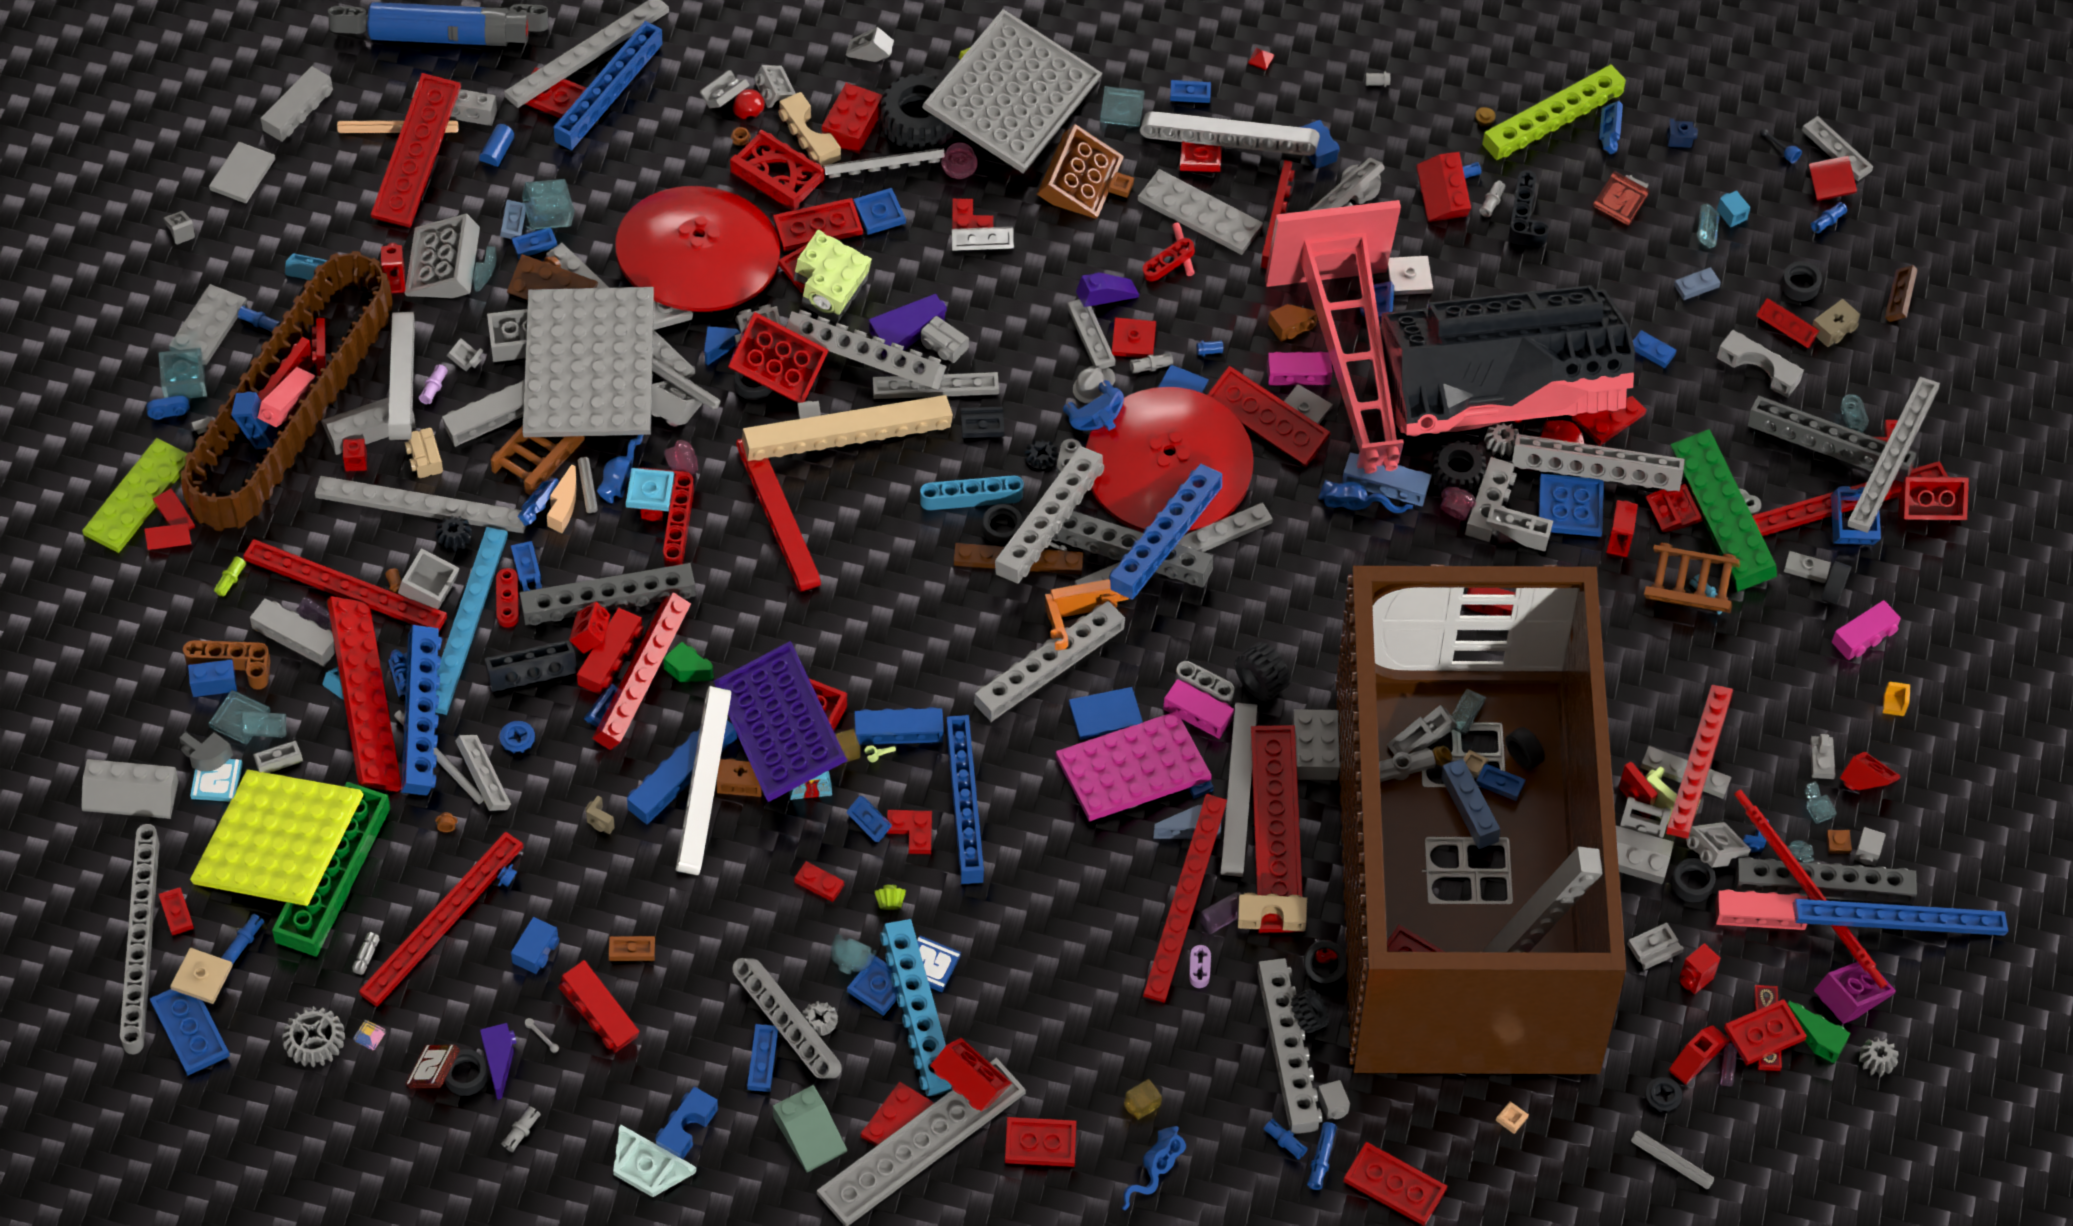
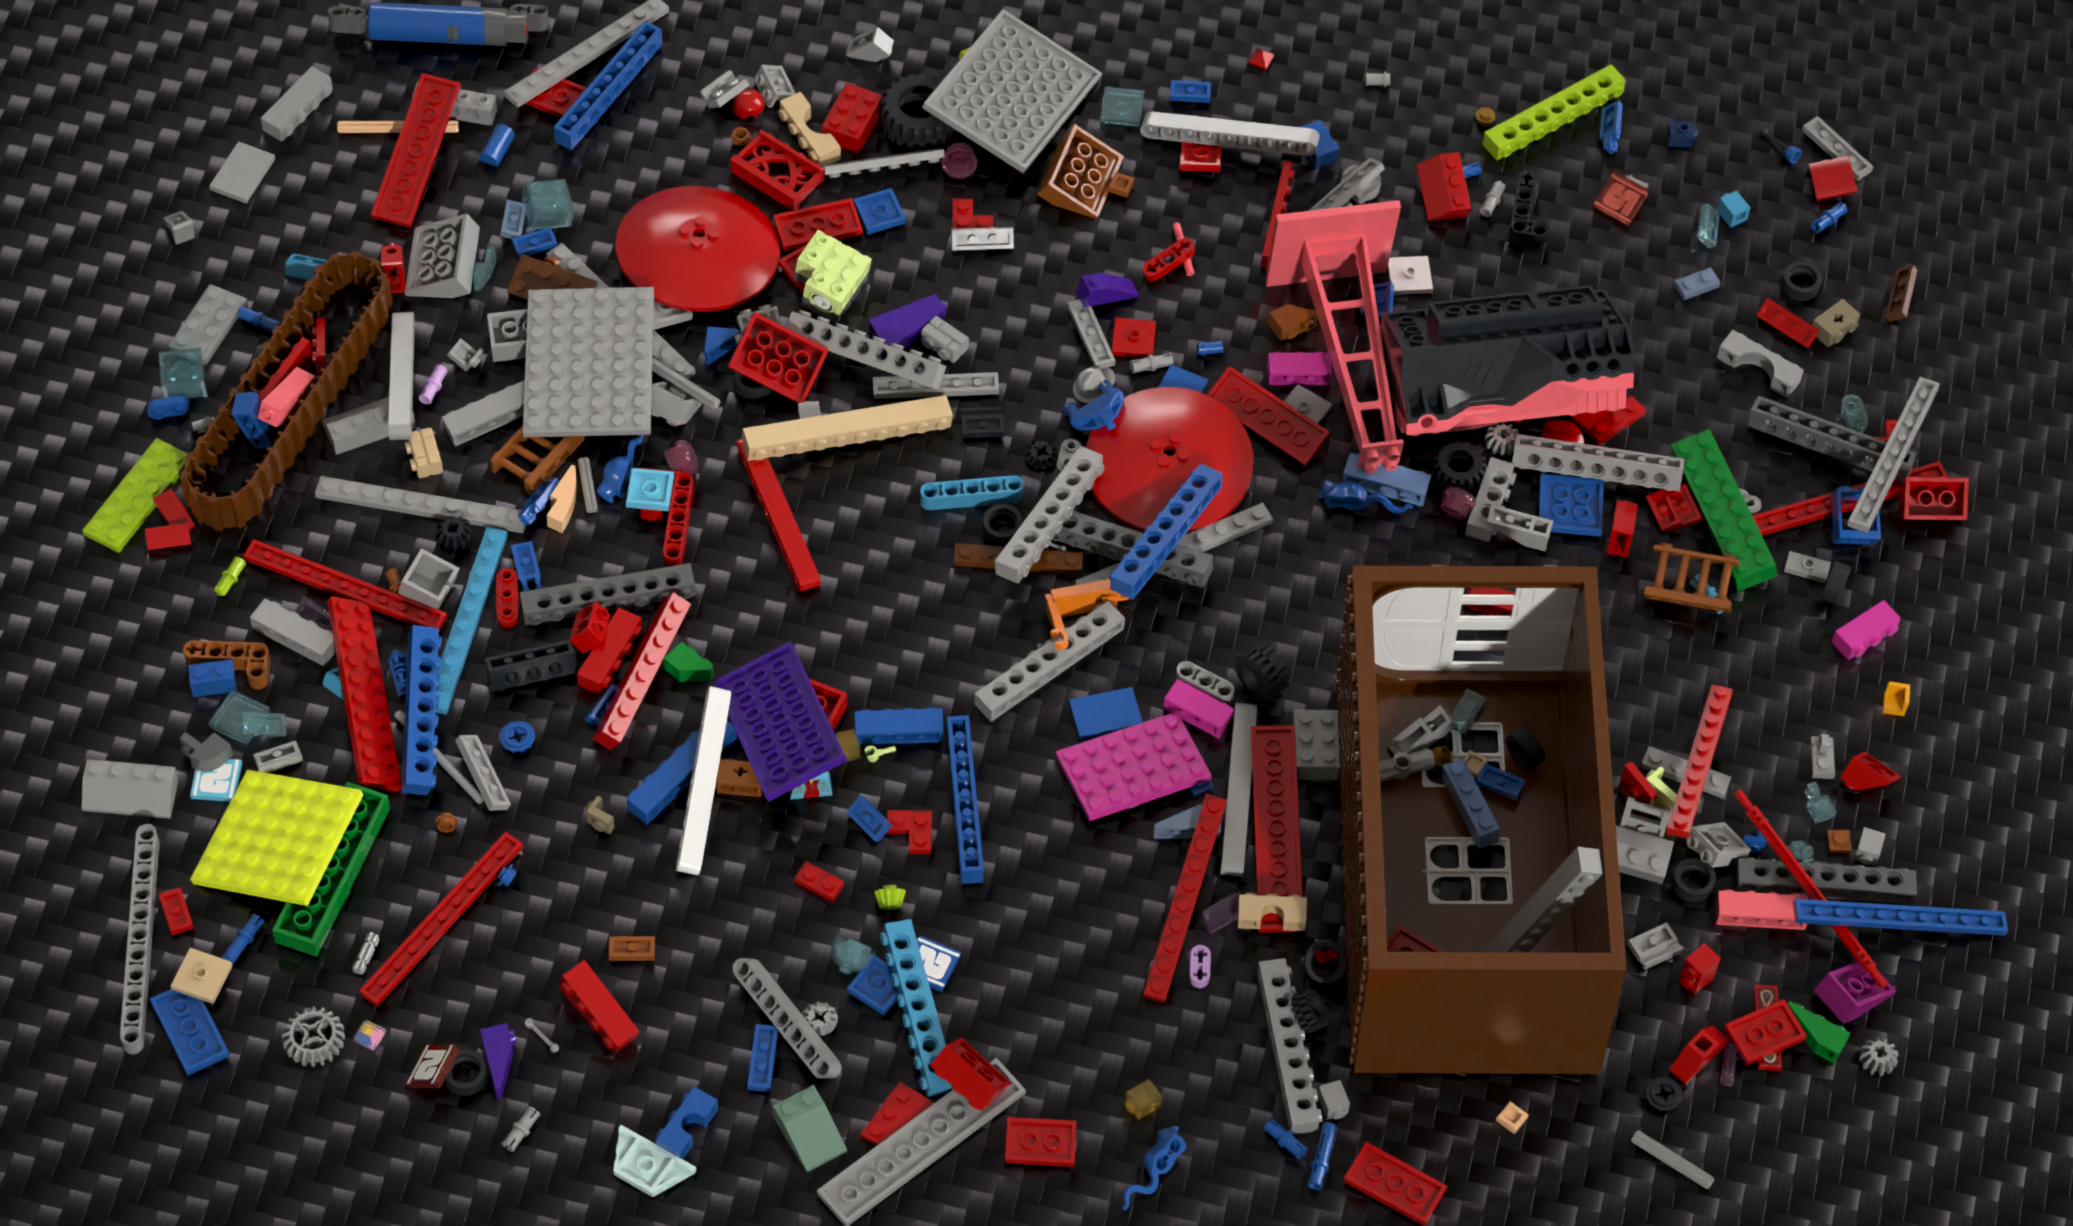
(354, 454): red brick -> none
(535, 945): blue brick -> none
(1200, 211): light grey plate -> none
(1653, 349): blue plate -> none

